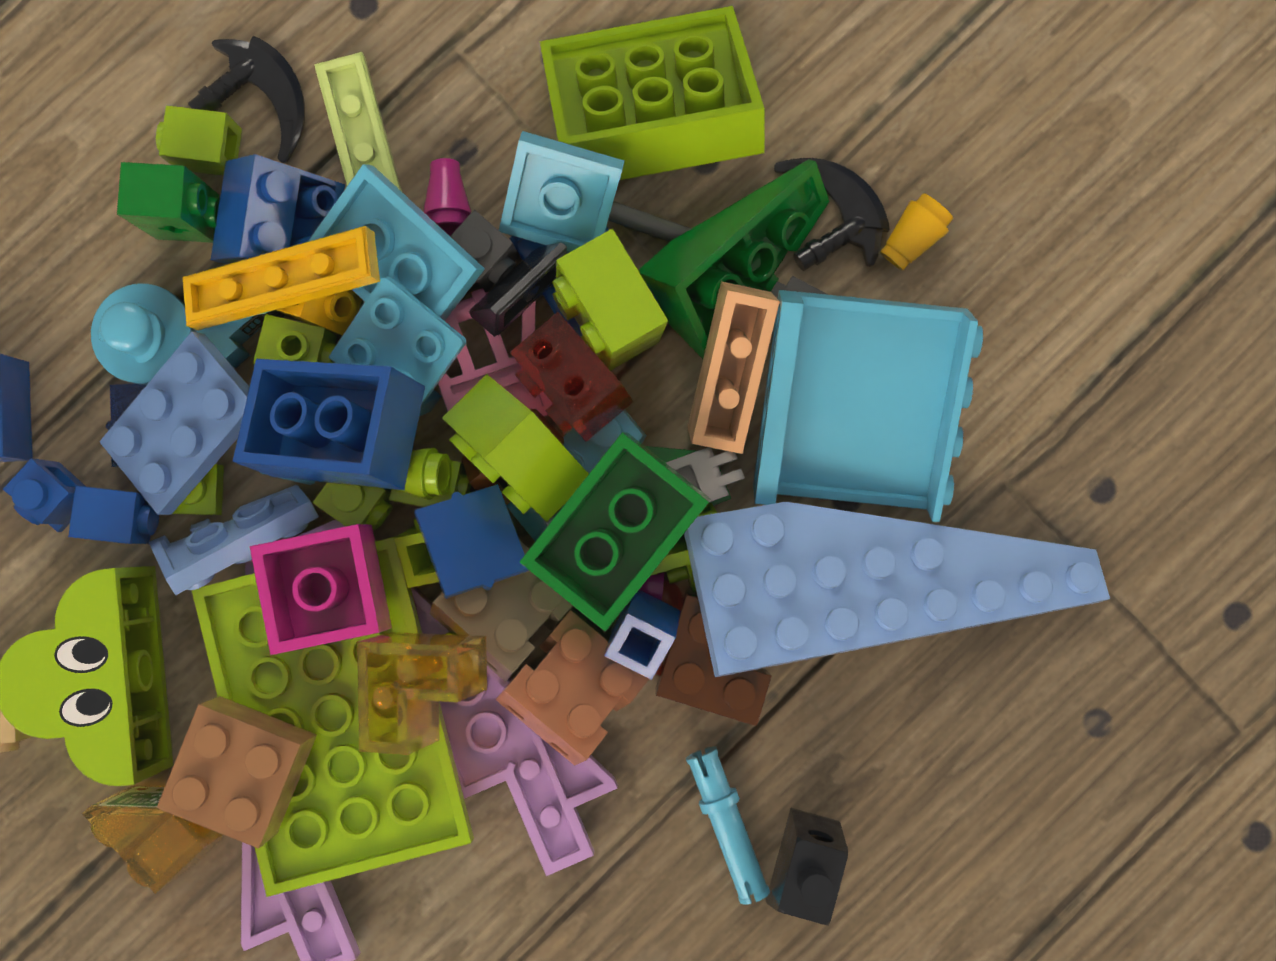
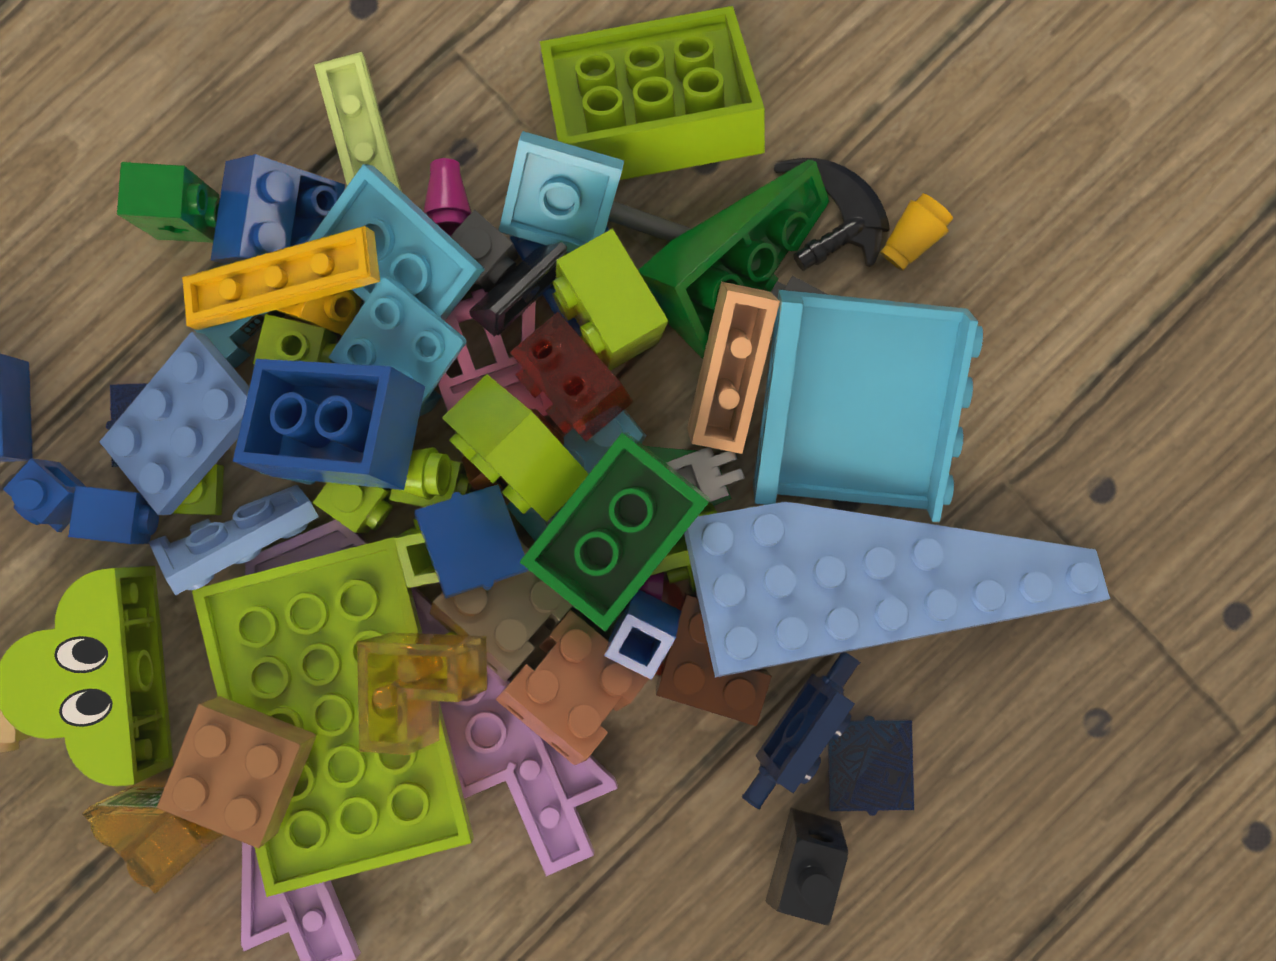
(138, 331): medium azure plate -> none
(198, 139): lime brick -> none
(271, 73): black piece -> none
(320, 588): dark pink brick -> none
(720, 805): medium azure pin -> none
(803, 732): none -> dark blue plate
(872, 766): none -> piece

